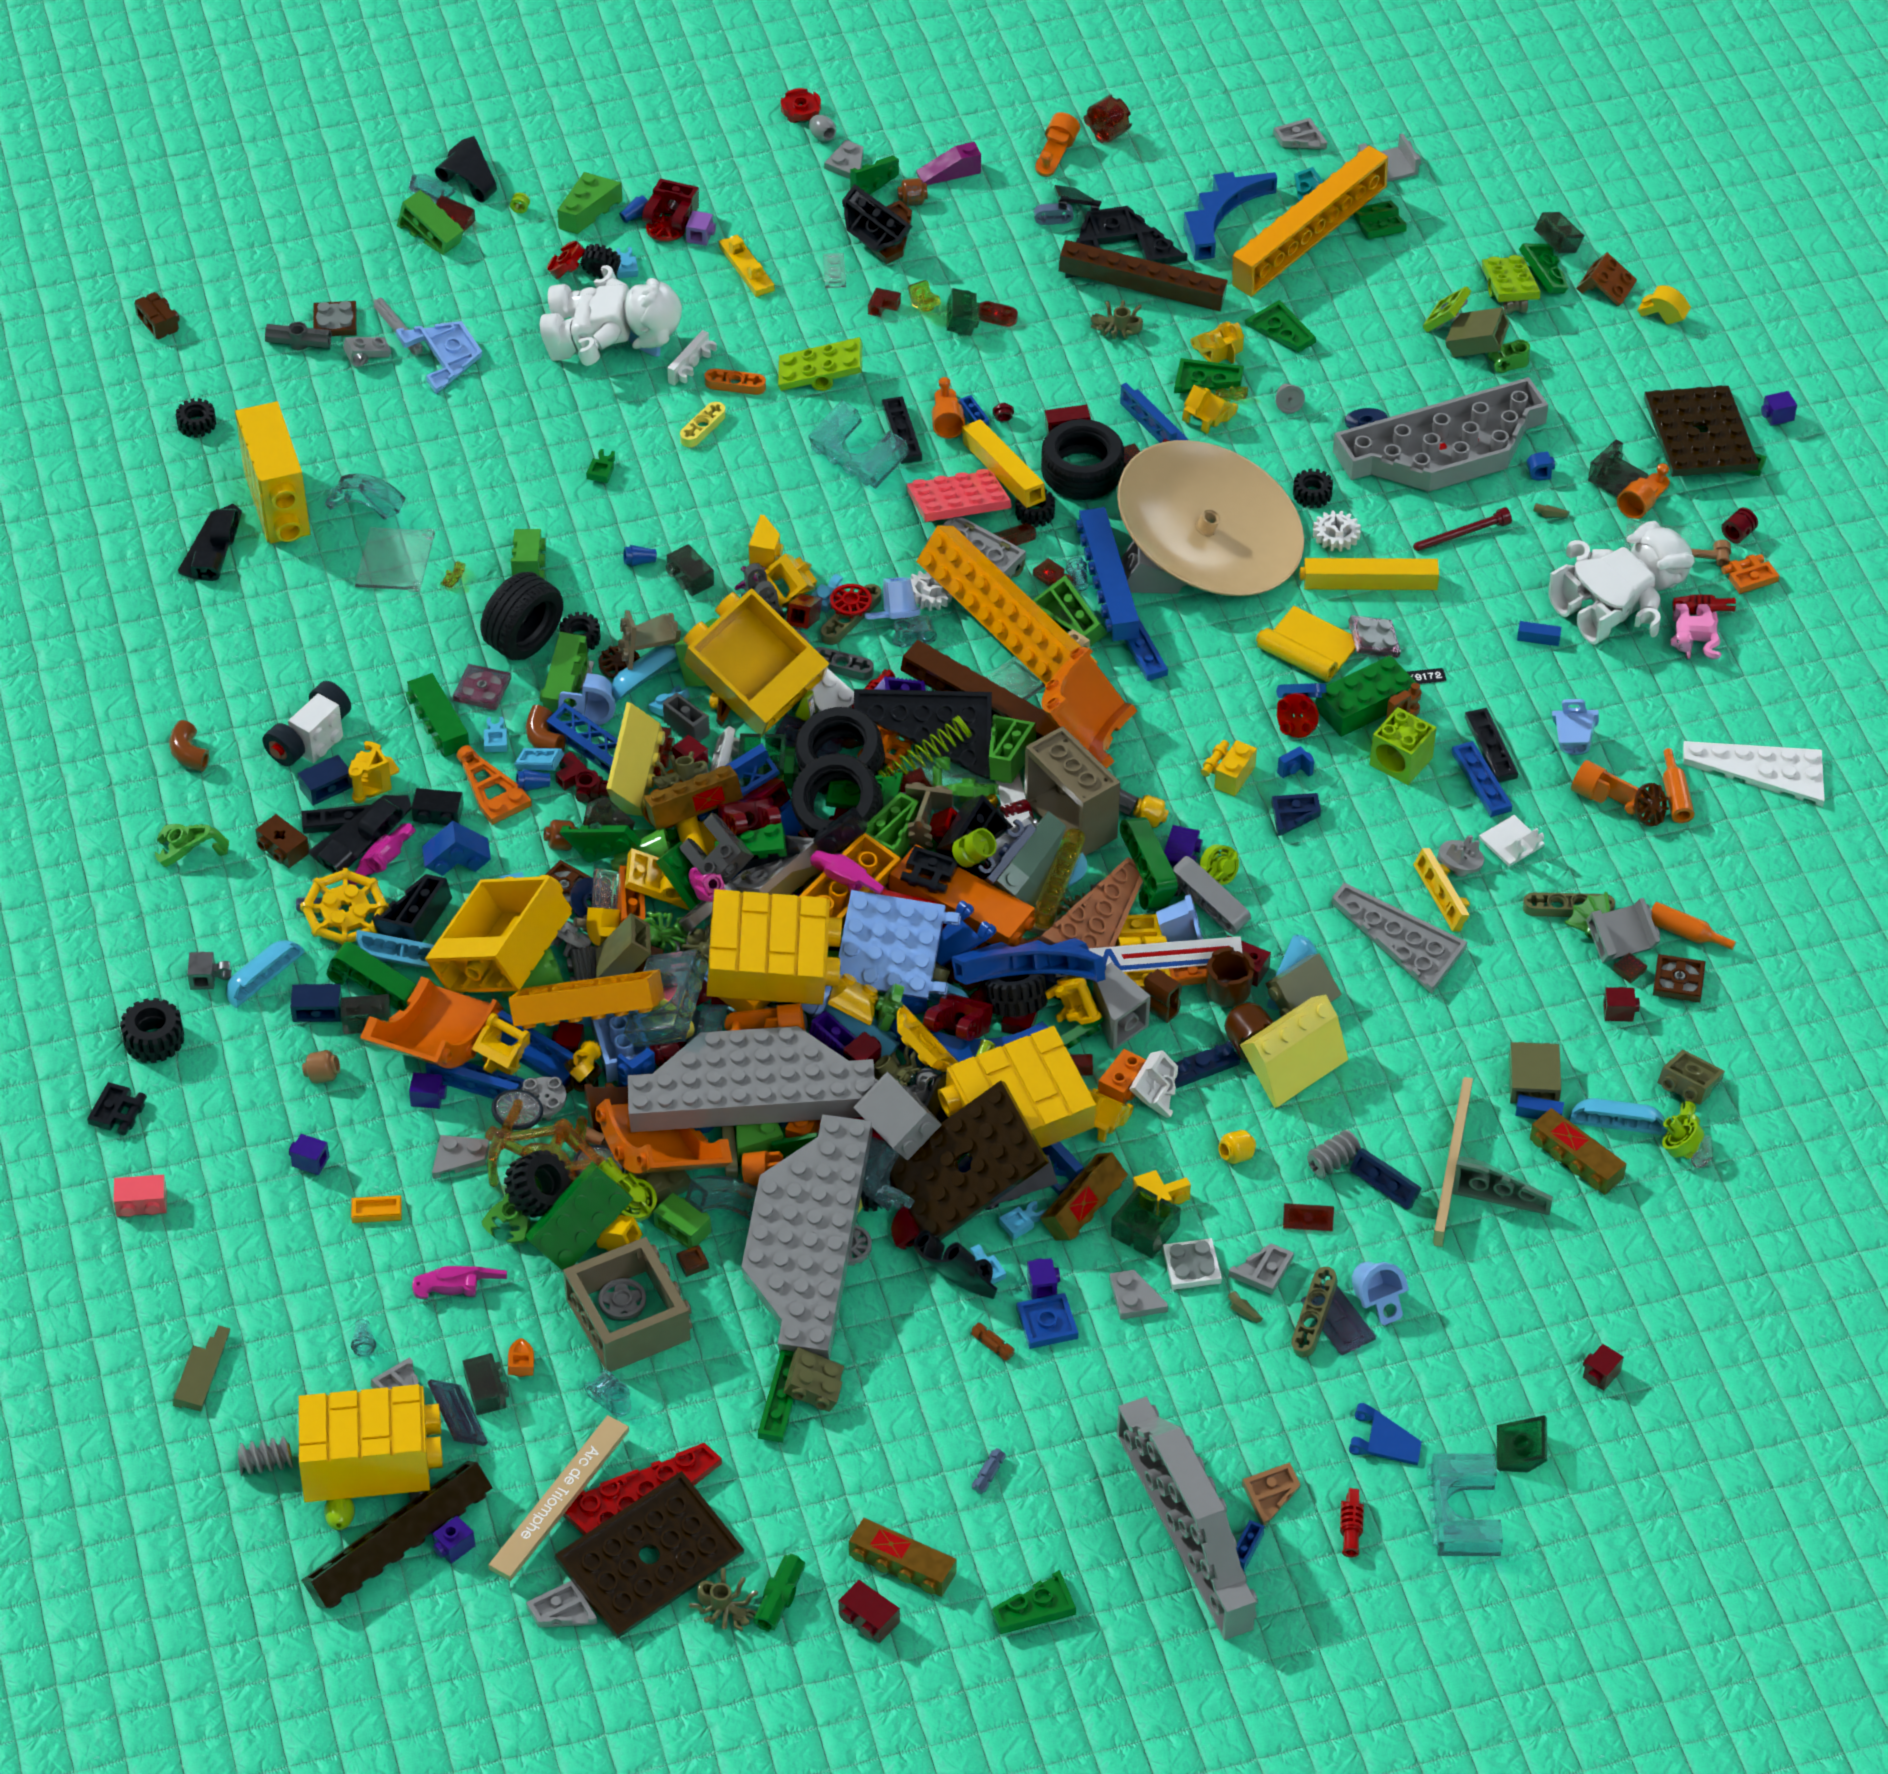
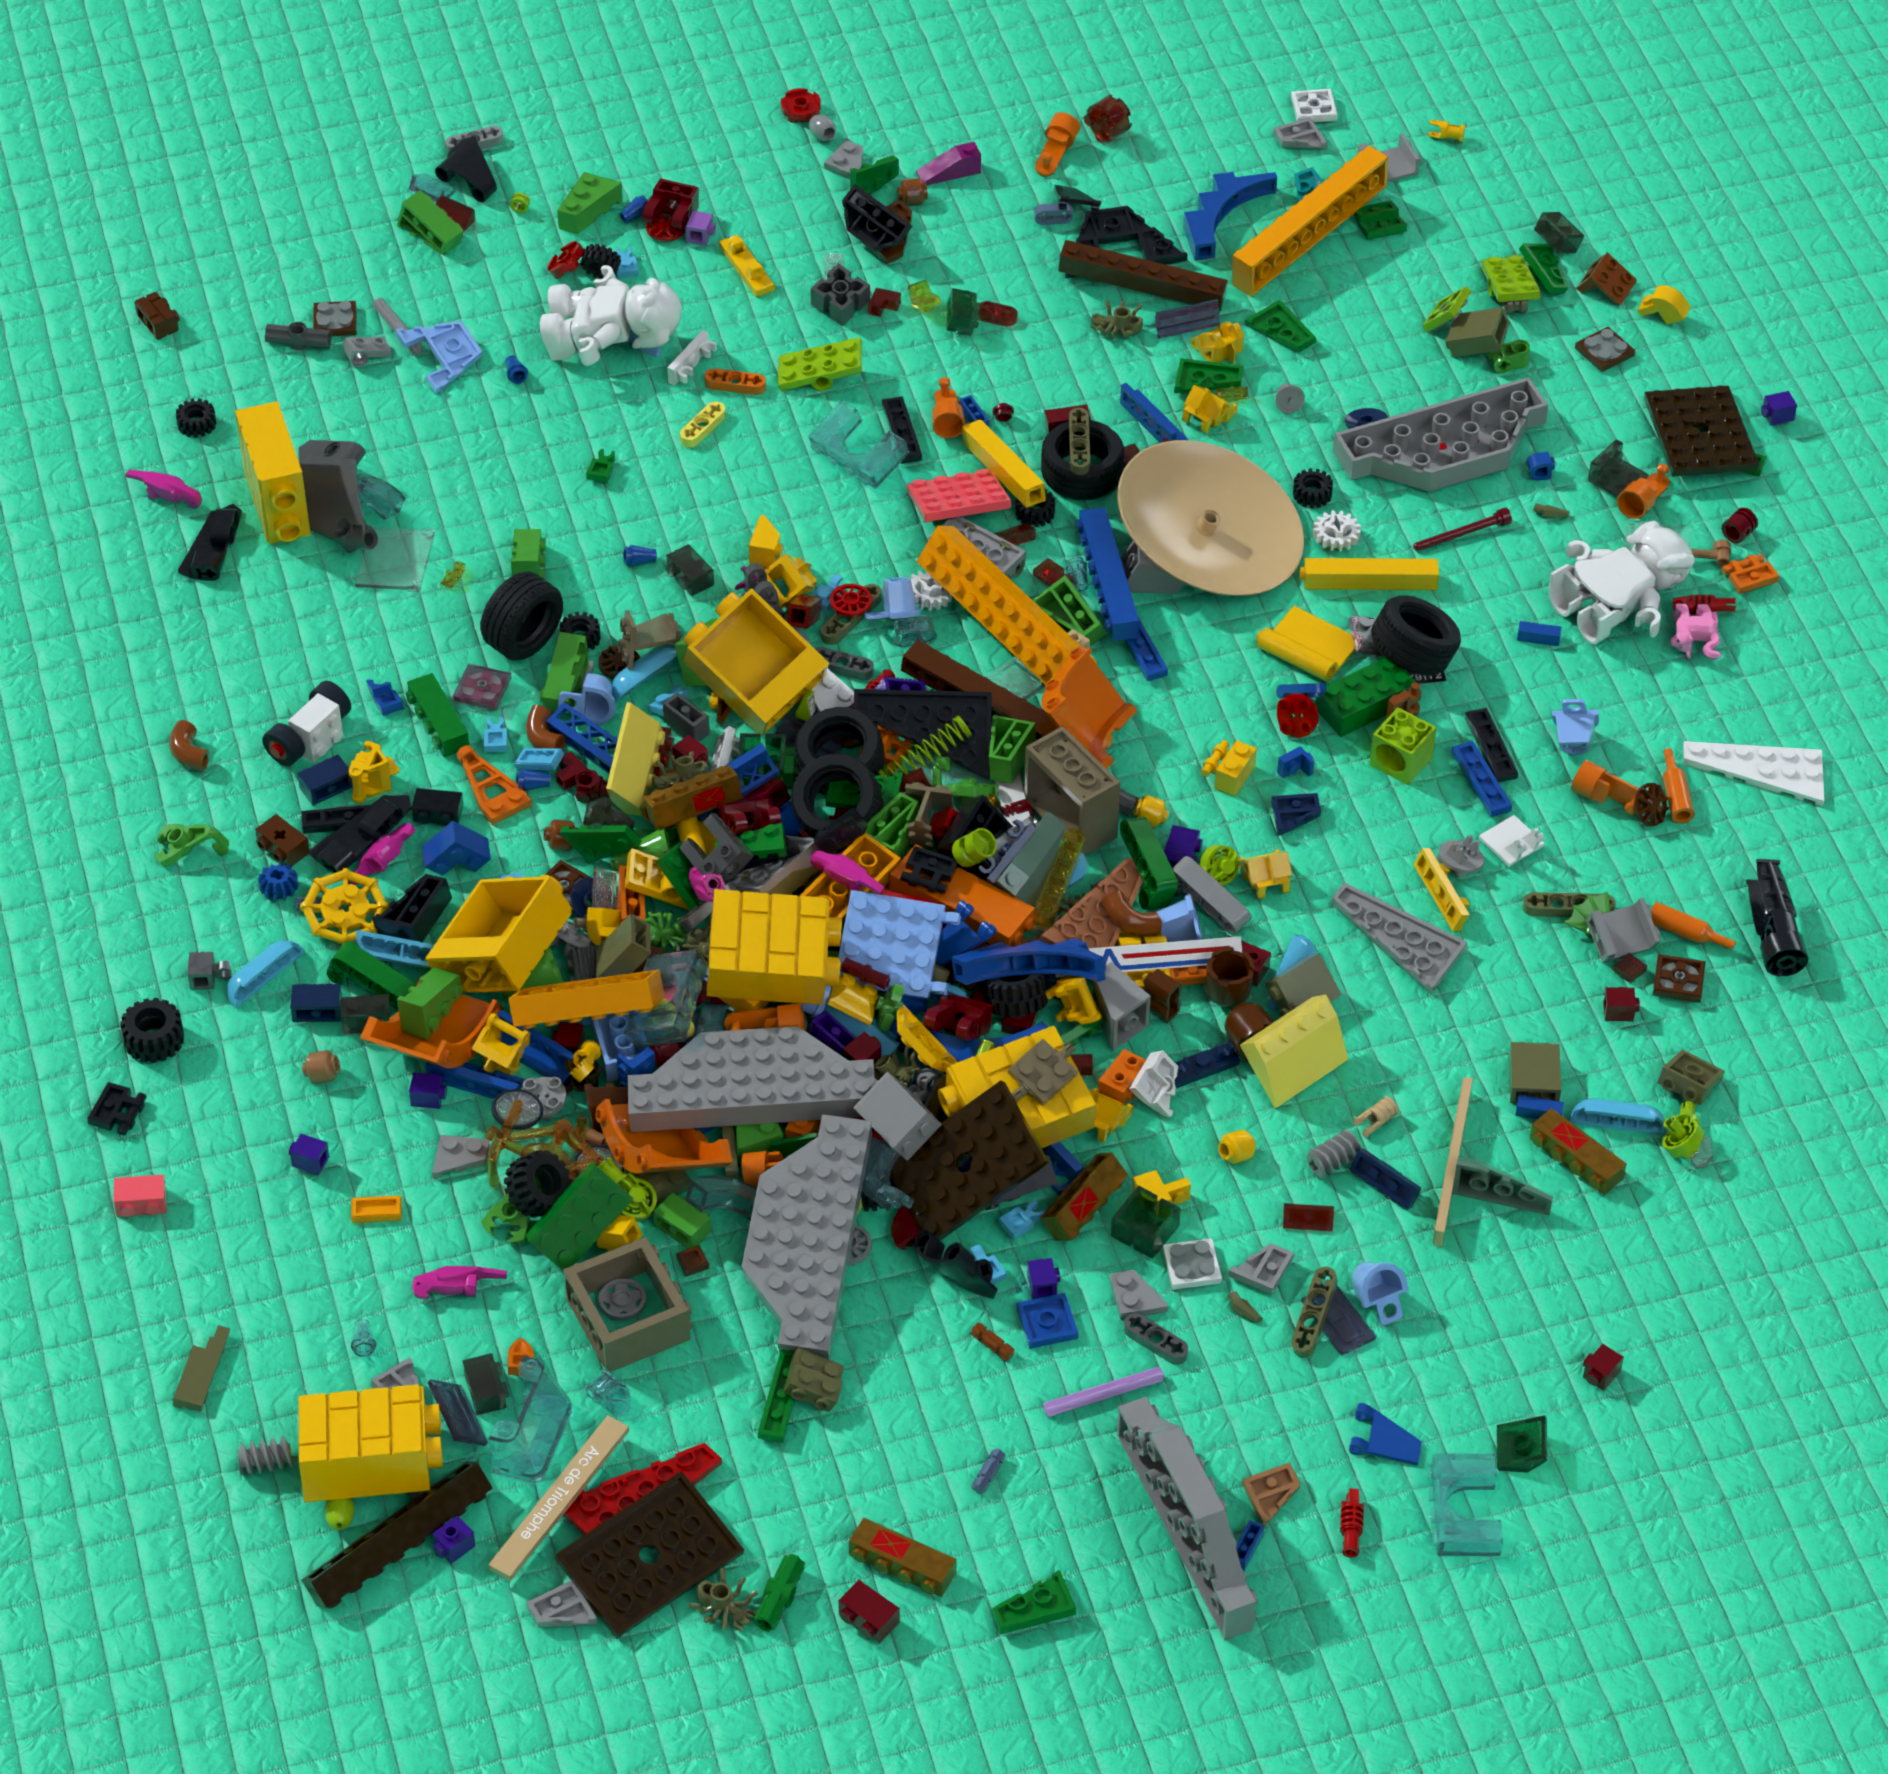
(167, 487): none -> dark pink animal
(278, 882): none -> blue gear
(333, 492): none -> dark grey panel
(384, 697): none -> blue slope
(429, 1002): none -> bright green wedge
(493, 137): none -> light grey beam
(516, 370): none -> blue cone
(528, 1446): none -> clear light blue windscreen
(840, 294): none -> dark grey brick
(865, 973): none -> dark red pin
(1042, 1072): none -> dark tan plate
(1079, 441): none -> olive beam
(1103, 1391): none -> lavender axle
(1128, 918): none -> dark orange cylinder
(1151, 1328): none -> flat silver beam
(1187, 319): none -> piece
(1267, 871): none -> yellow piece
(1315, 105): none -> white piece
(1377, 1115): none -> tan hinge
(1416, 635): none -> black tyre
(1448, 130): none -> yellow piece
(1605, 349): none -> piece
(1775, 921): none -> black piece

